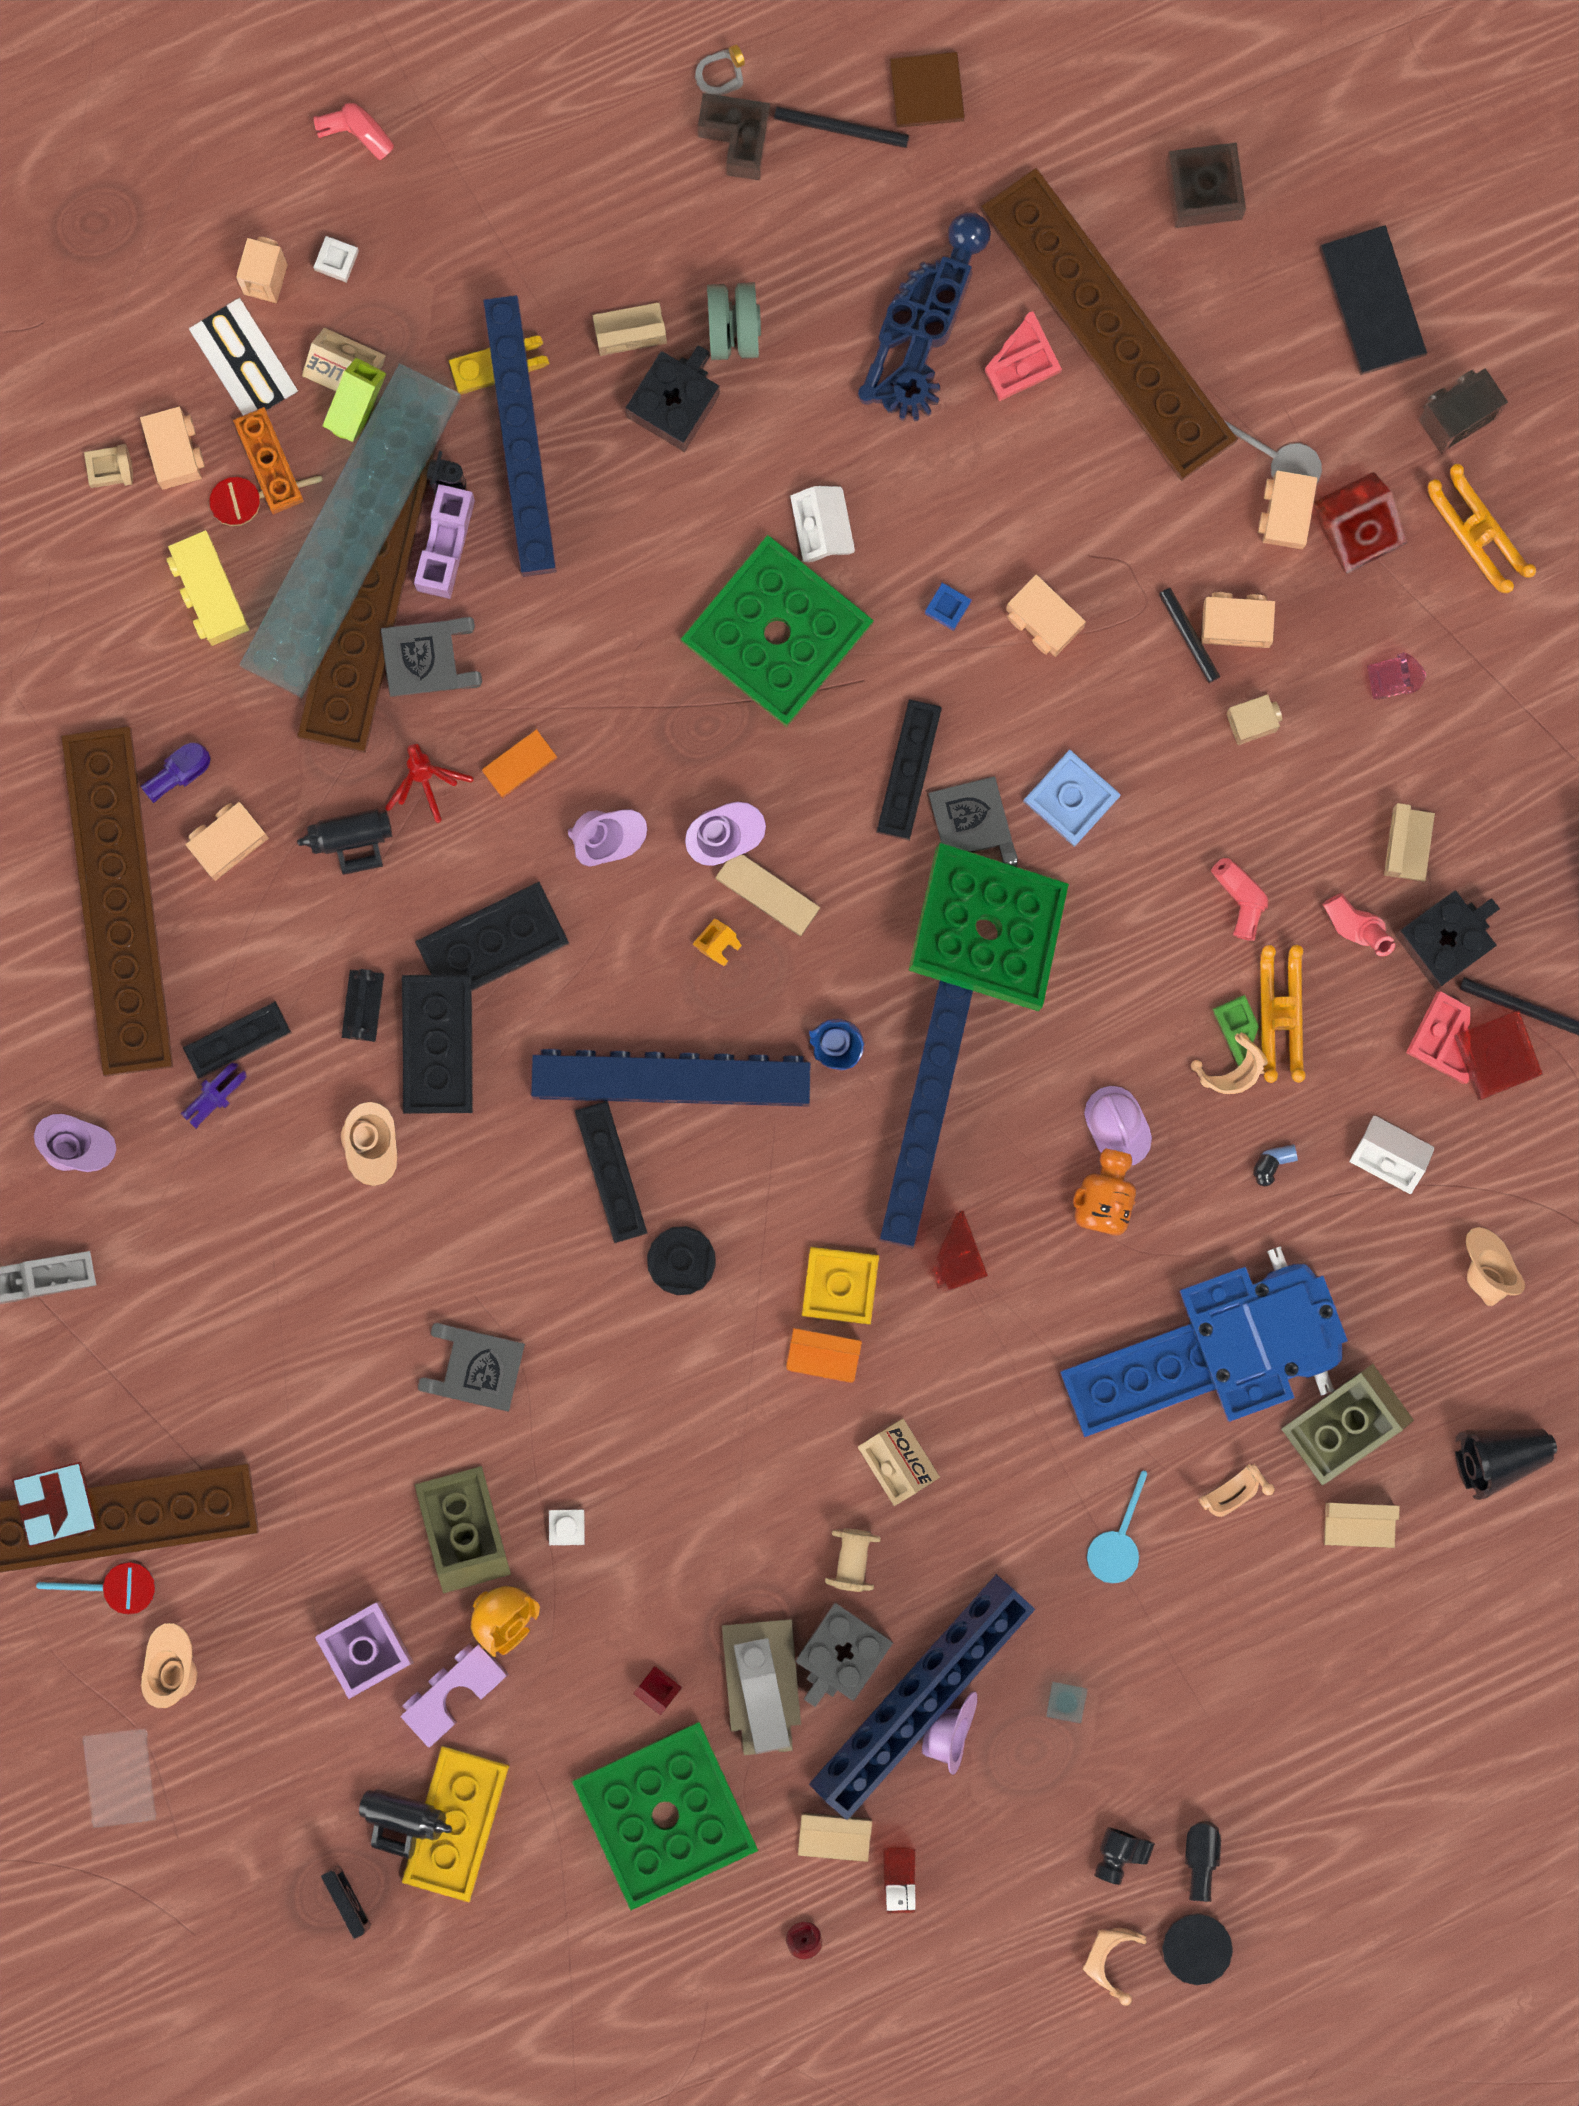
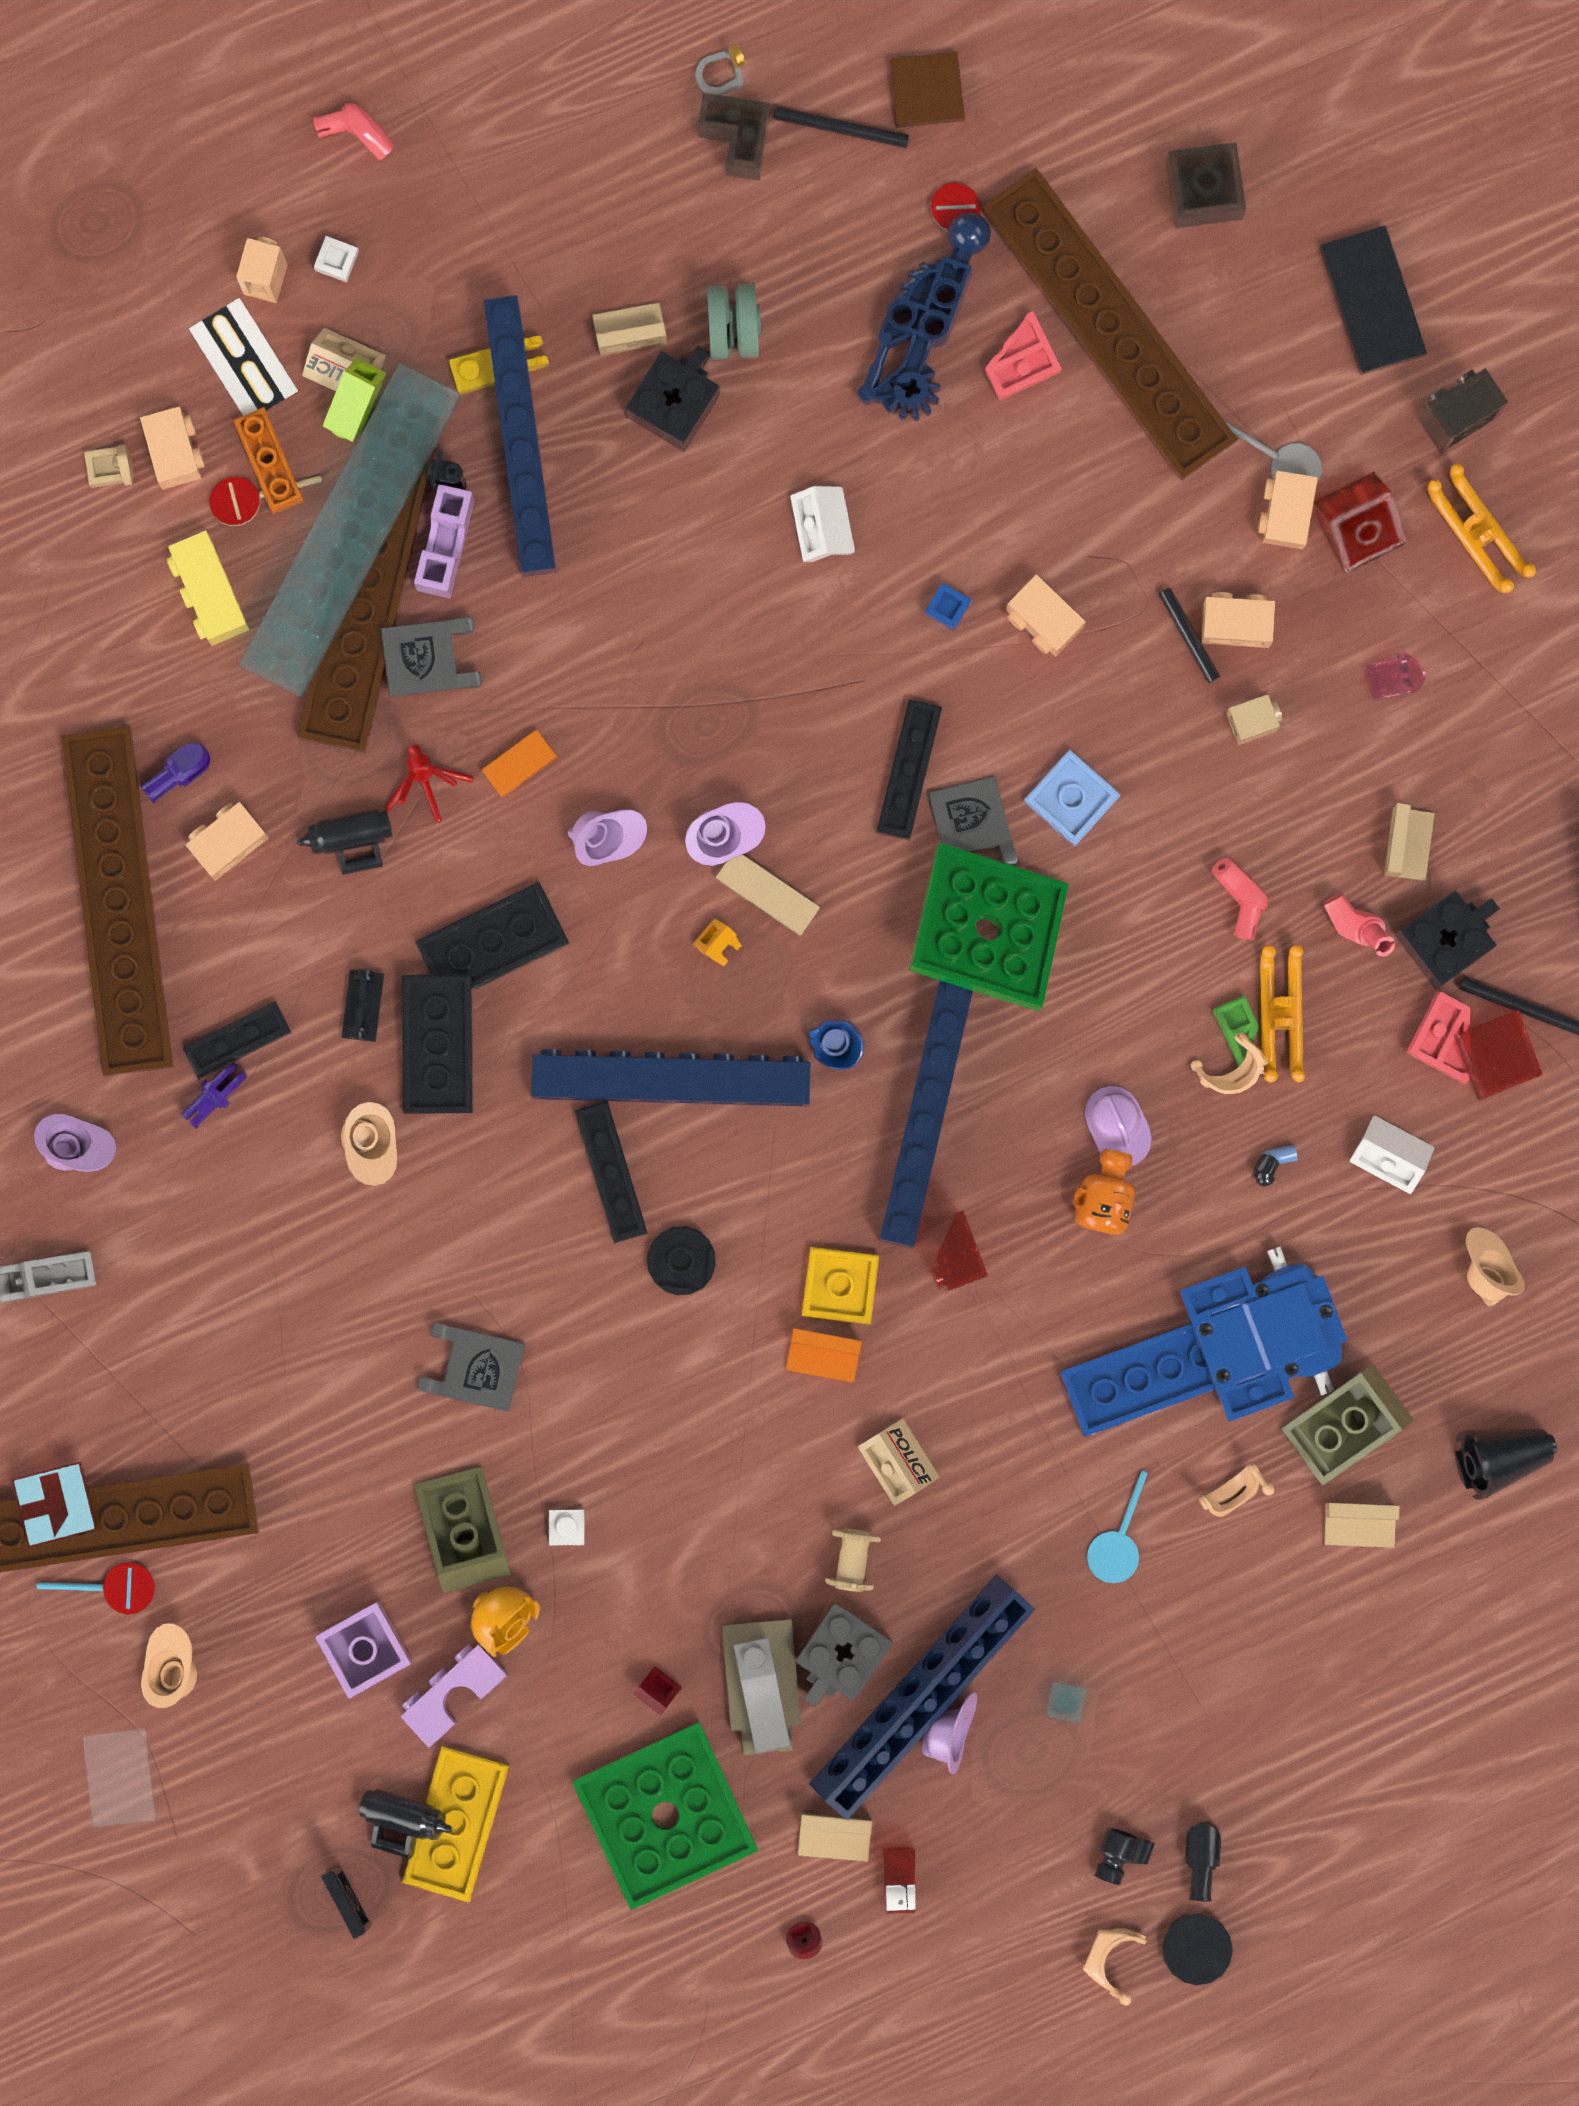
(770, 589): green piece -> none
(952, 201): none -> red piece

